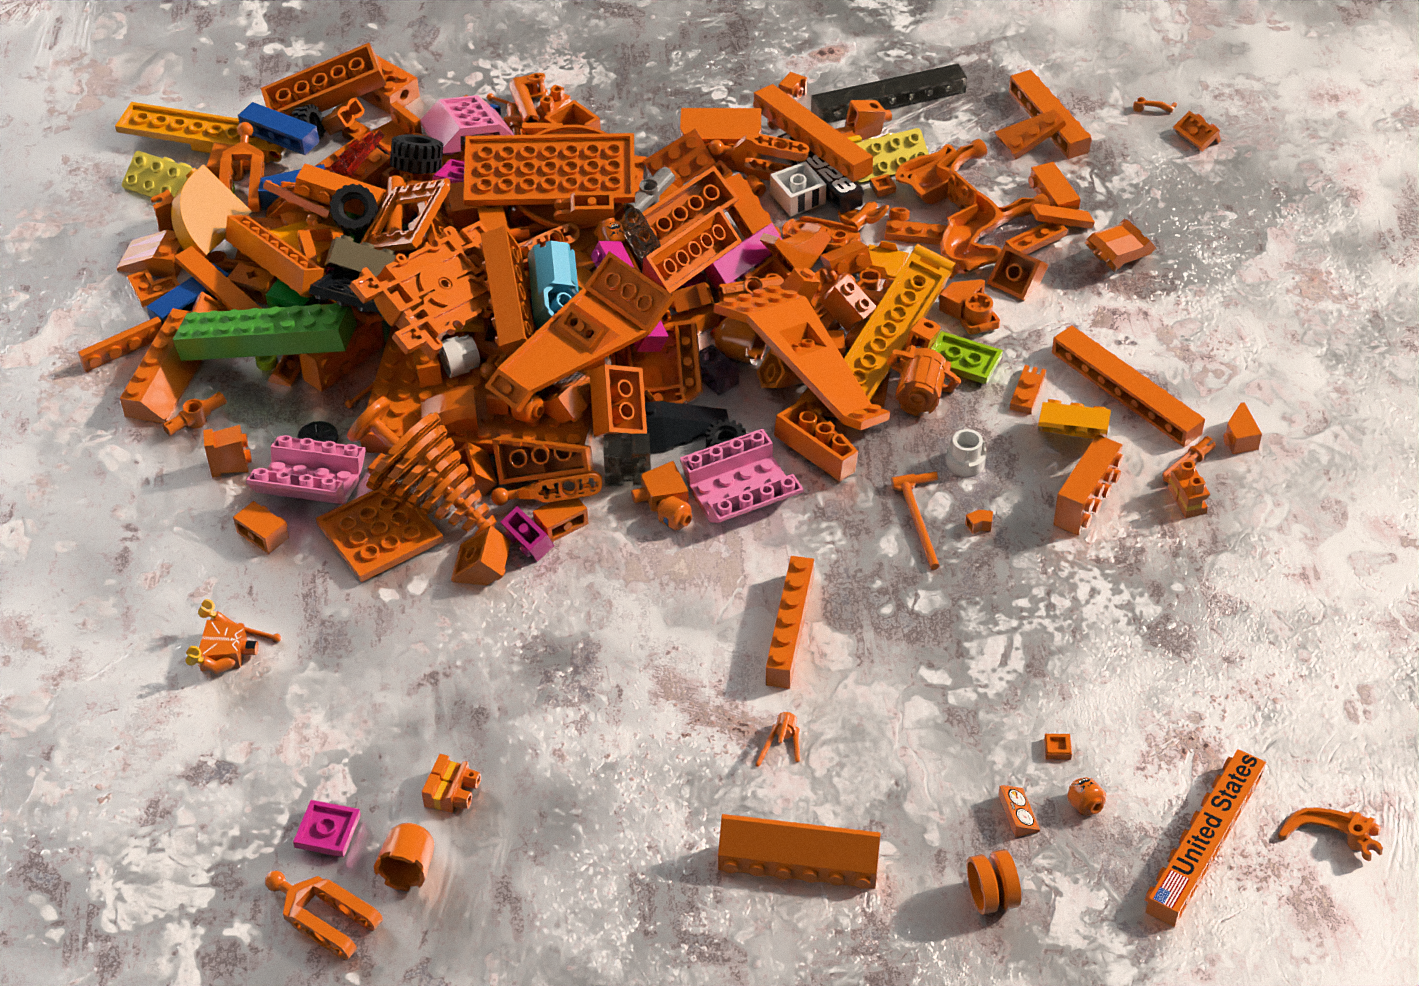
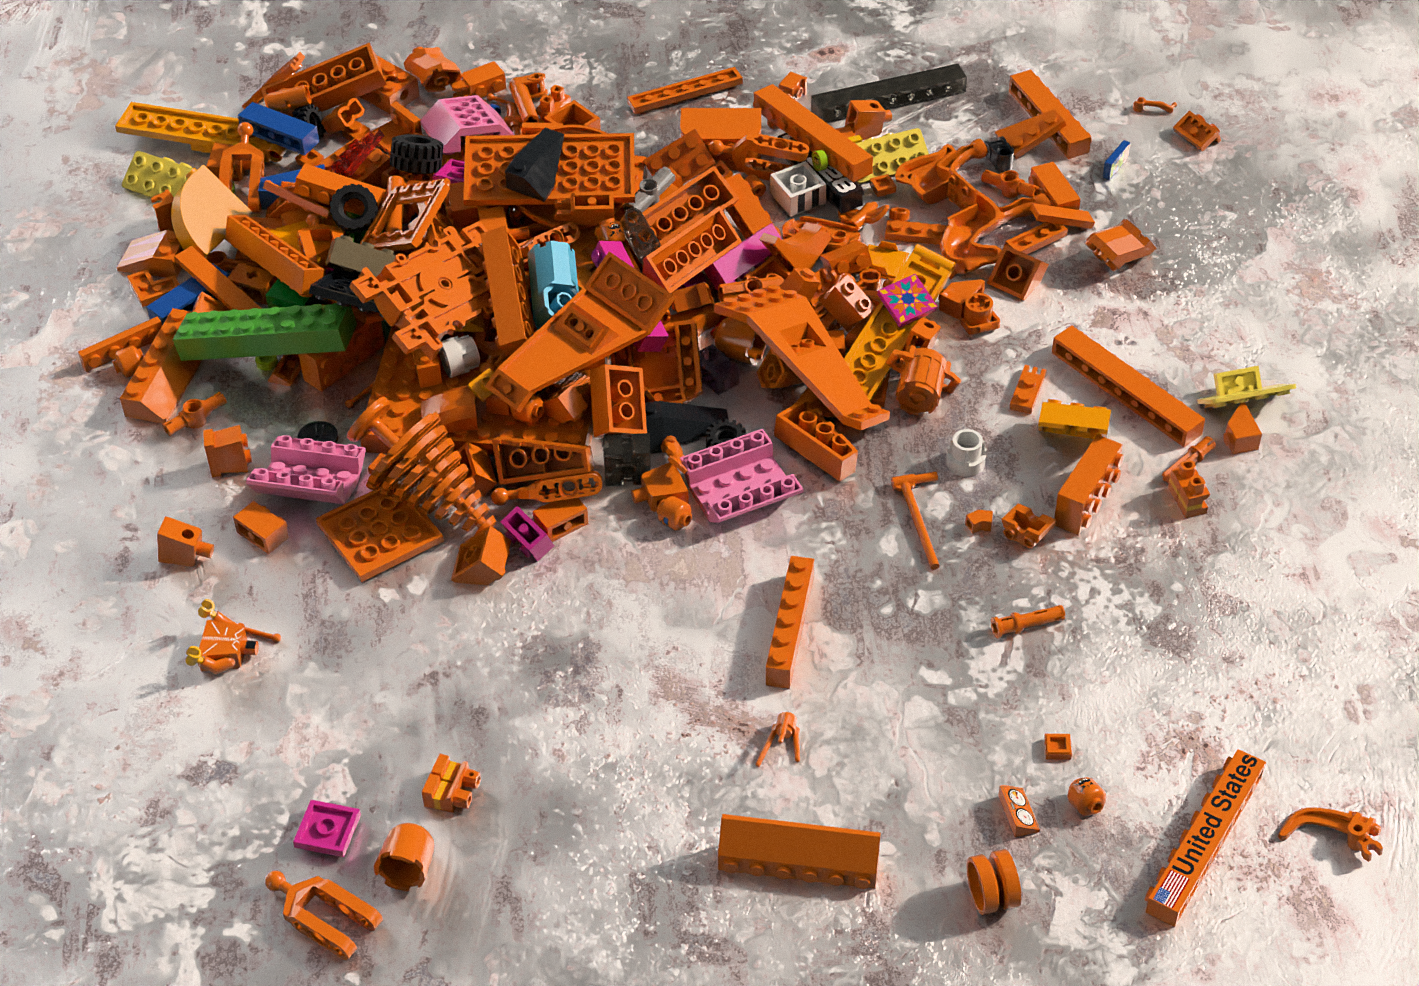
(127, 360): none -> orange head
(181, 543): none -> orange torso
(283, 73): none -> orange wing
(289, 98): none -> orange pin
(311, 158): none -> orange plate
(432, 68): none -> orange brick
(478, 387): none -> light orange bracket
(480, 81): none -> orange hinge
(536, 165): none -> black wedge
(674, 452): none -> orange animal
(684, 90): none -> orange plate
(819, 160): none -> lime tile
(907, 300): none -> tile
(968, 357): lime plate -> none
(1000, 154): none -> black piece
(1010, 183): none -> orange pin
(1017, 622): none -> orange pin
(1025, 526): none -> orange cylinder
(1116, 160): none -> blue tile
(1240, 386): none -> light yellow bracket

